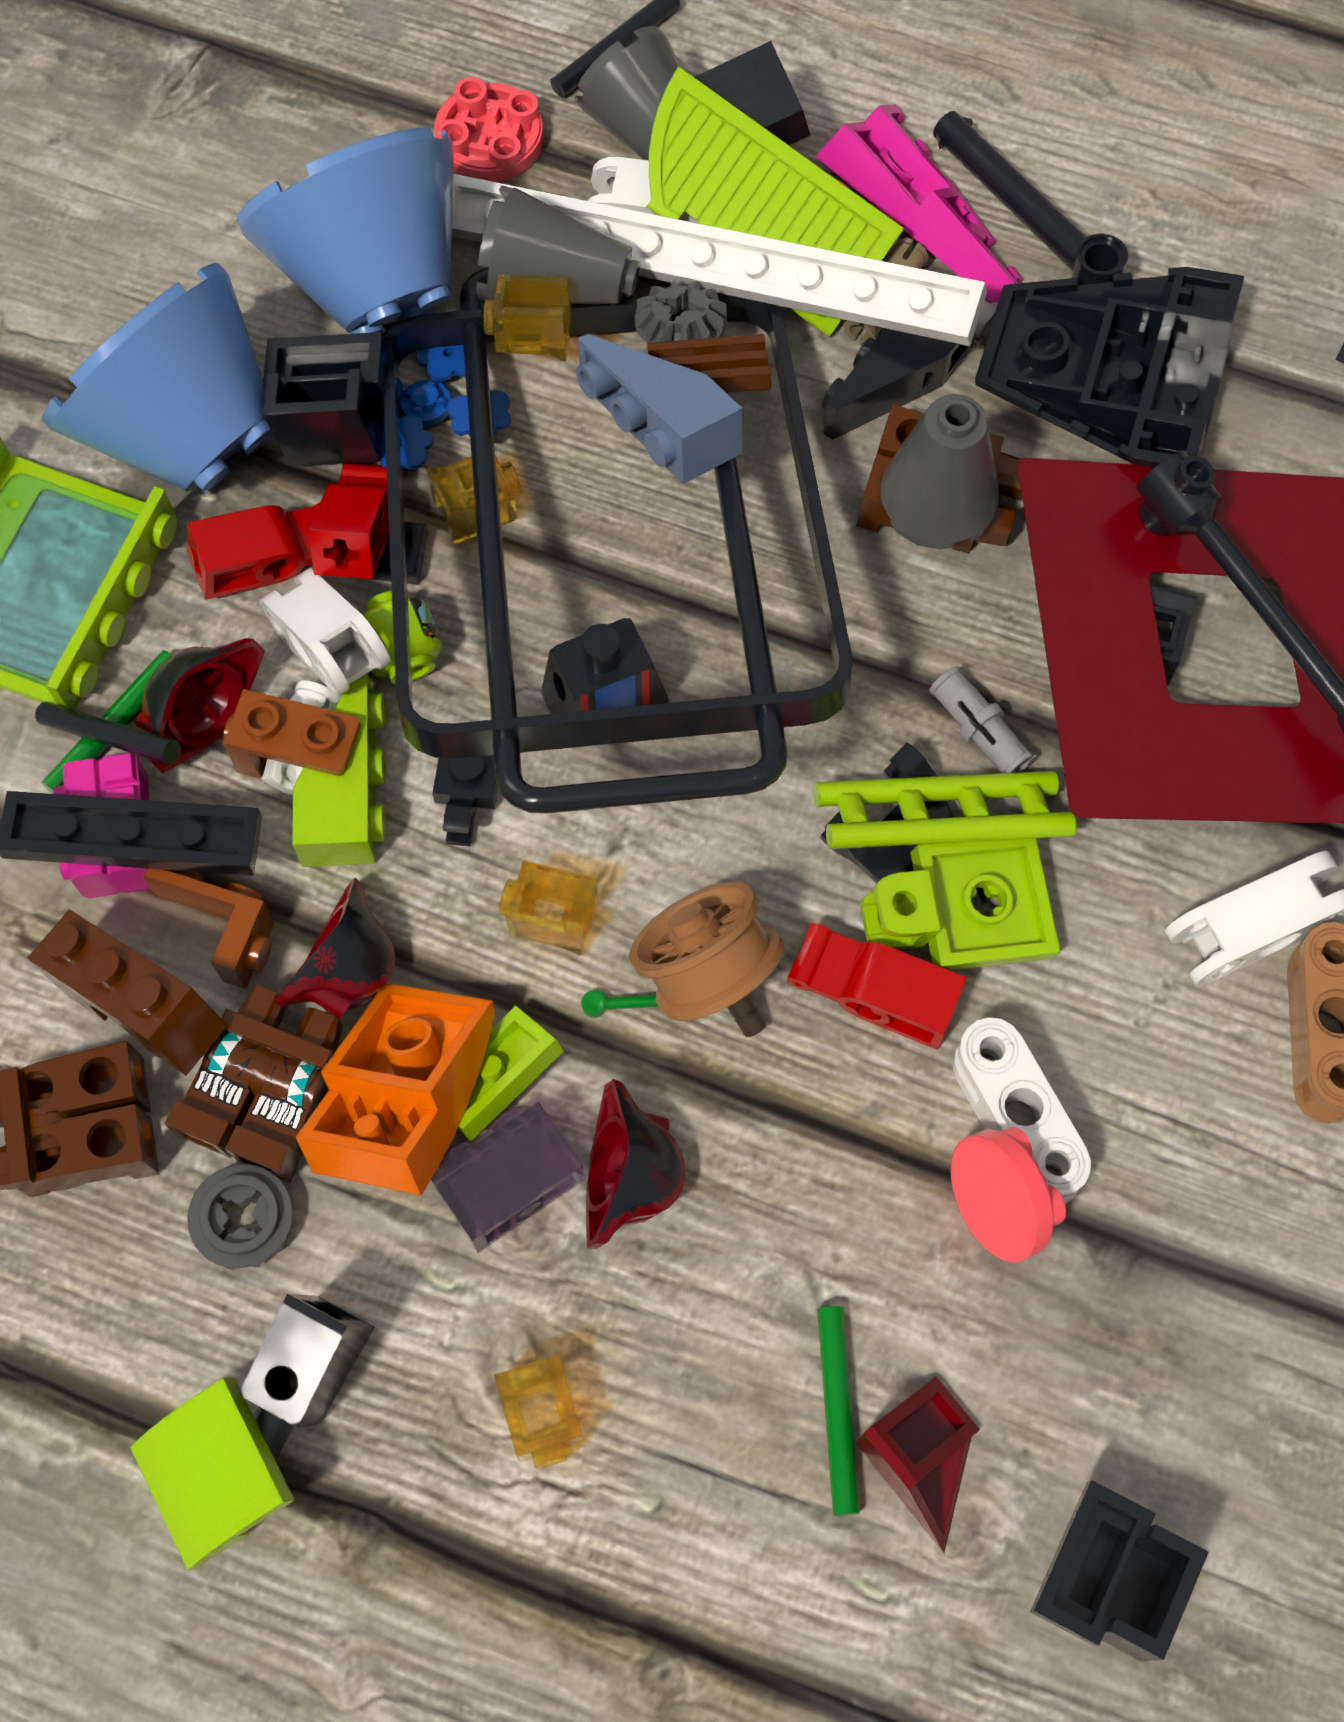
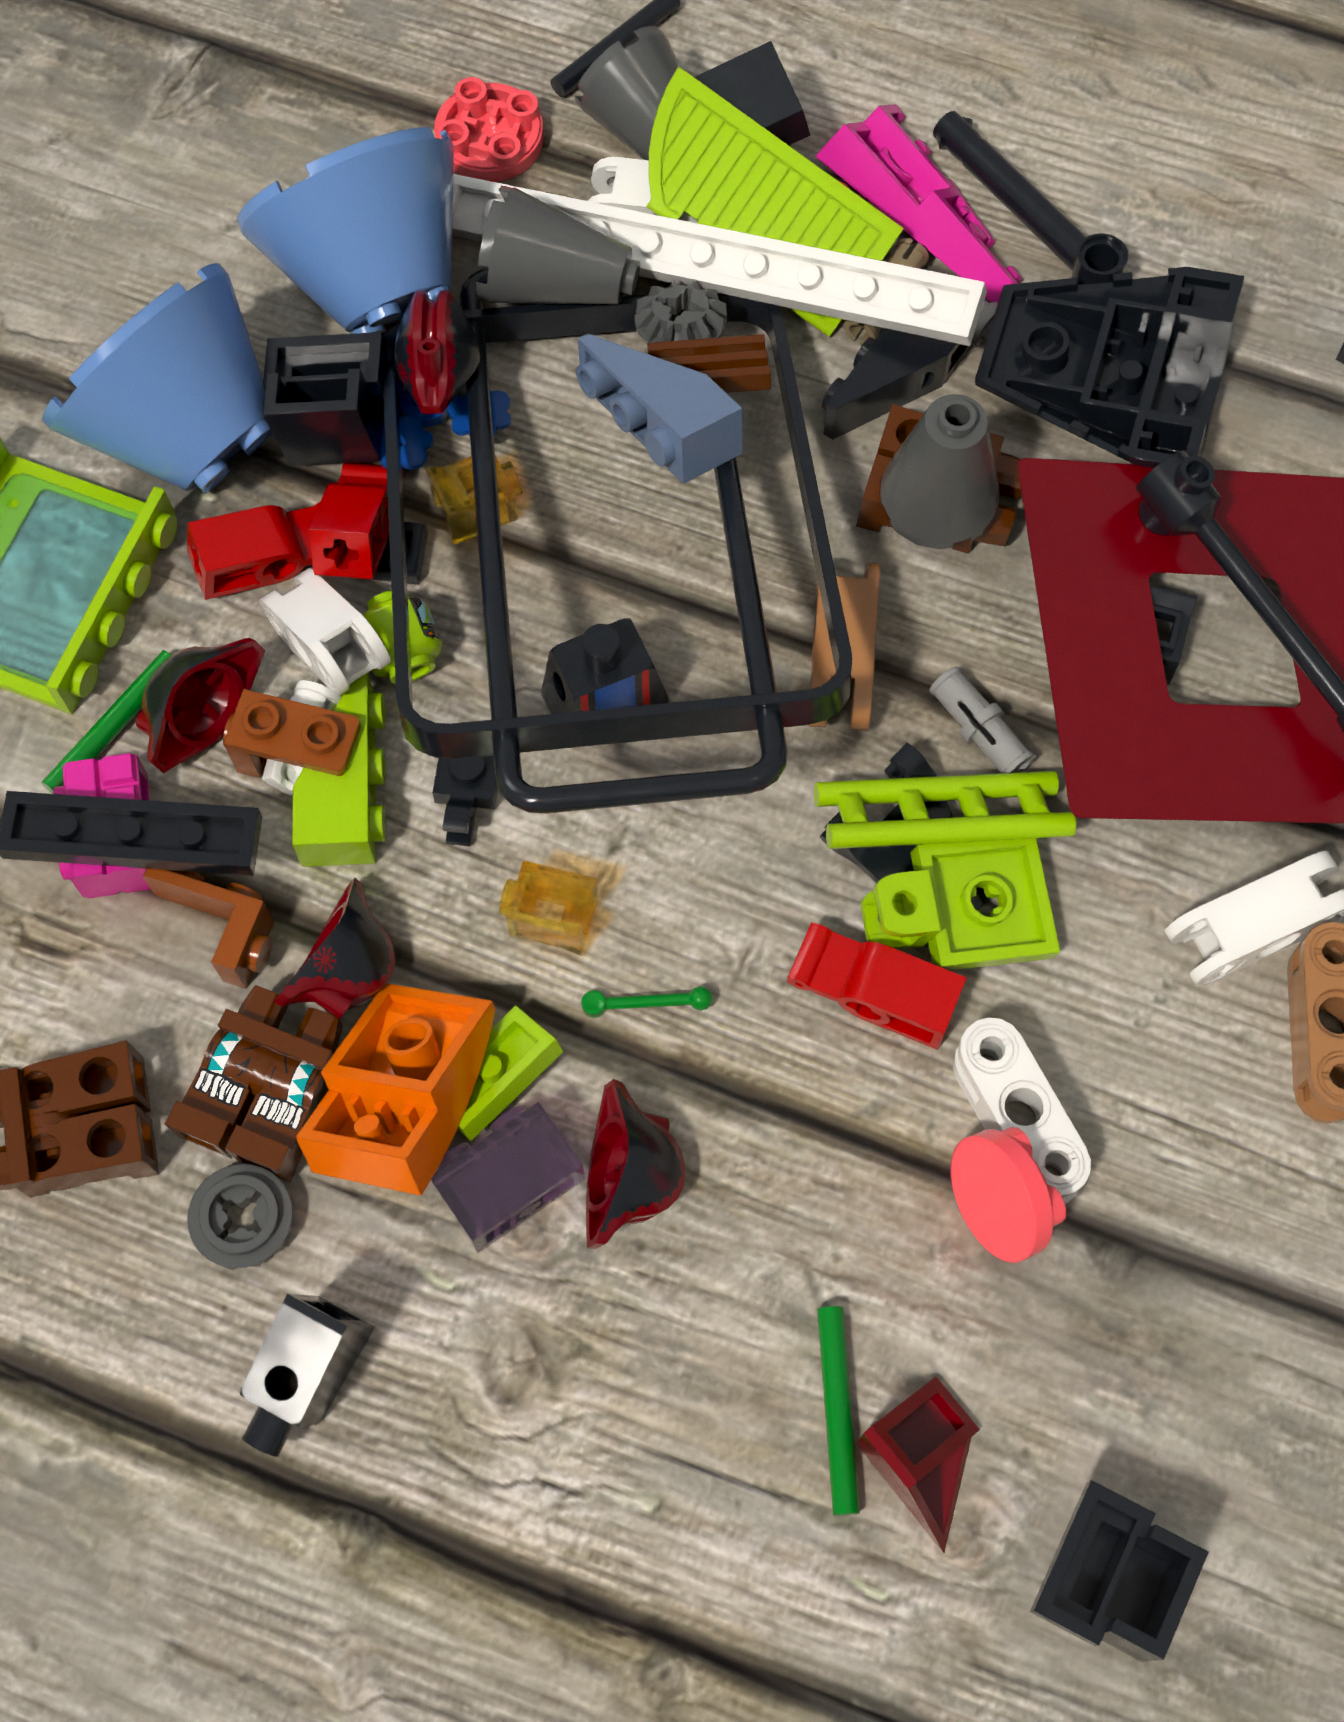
(108, 732): black bar -> none
(128, 989): reddish brown arch -> none
(210, 1472): lime slope -> none
(435, 350): none -> dark red hat
(528, 1381): clear yellow window -> none
(530, 315): clear yellow window -> none
(709, 955): medium nougat wheel -> none
(860, 610): none -> medium nougat piece

